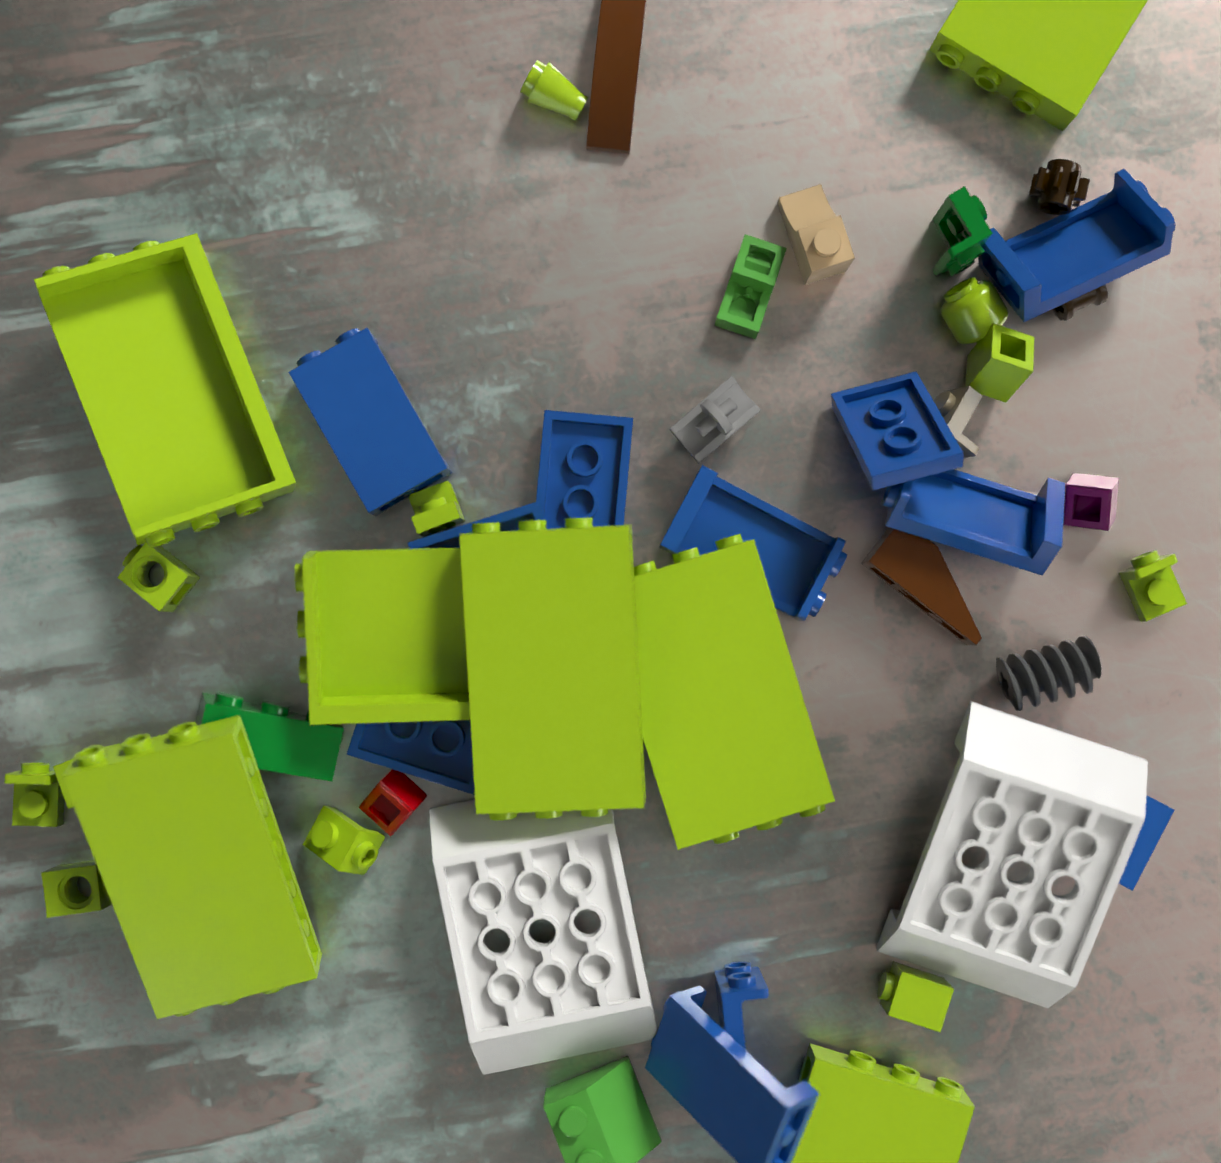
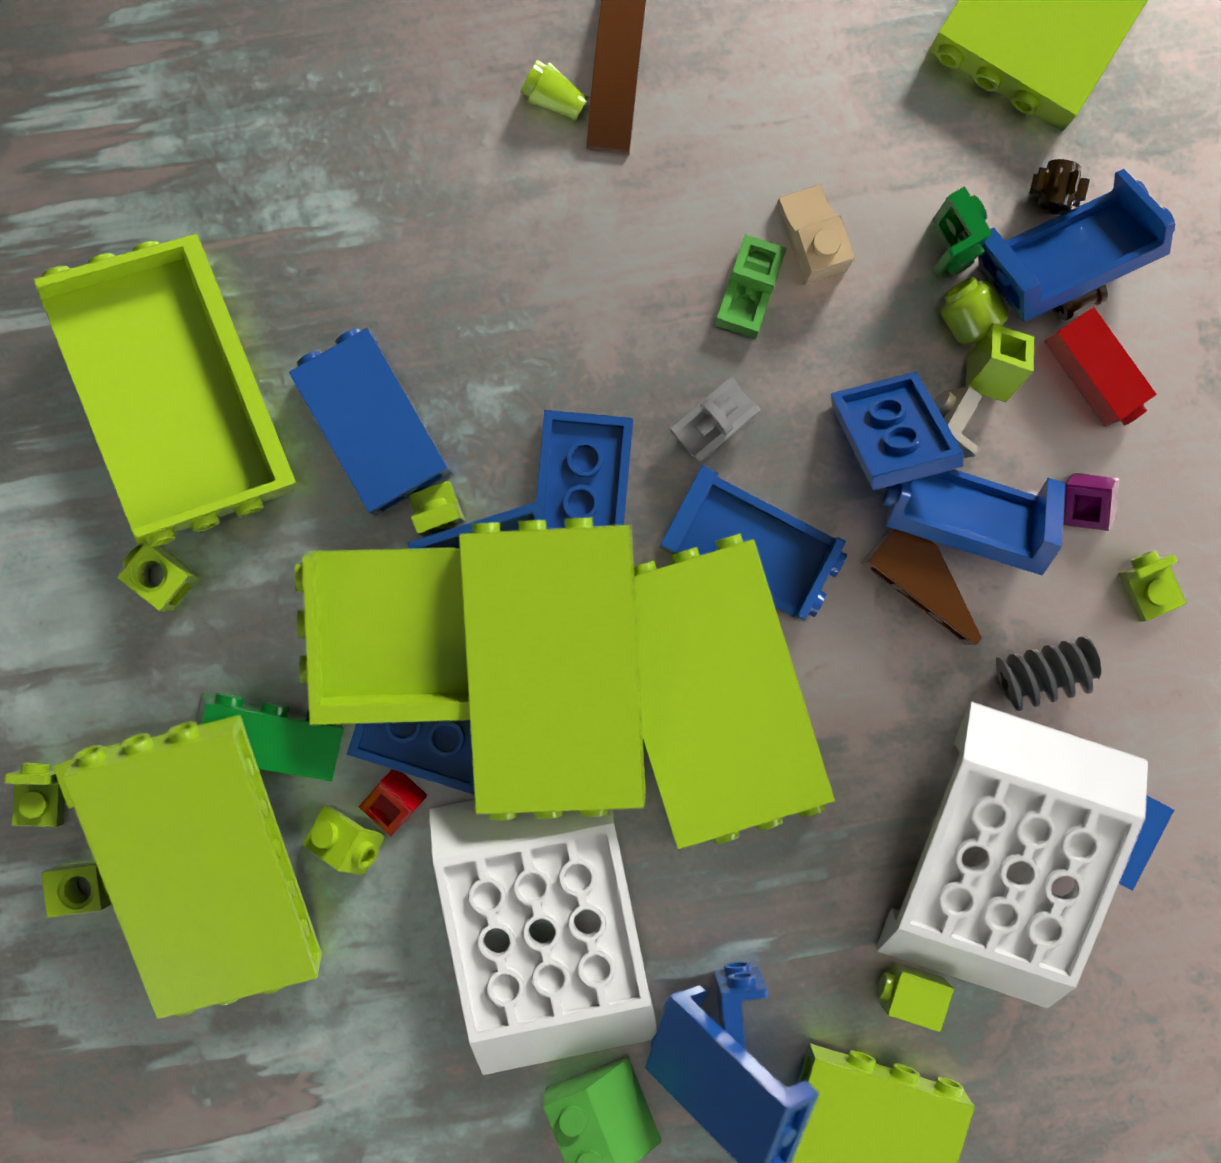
(1101, 369): none -> red brick

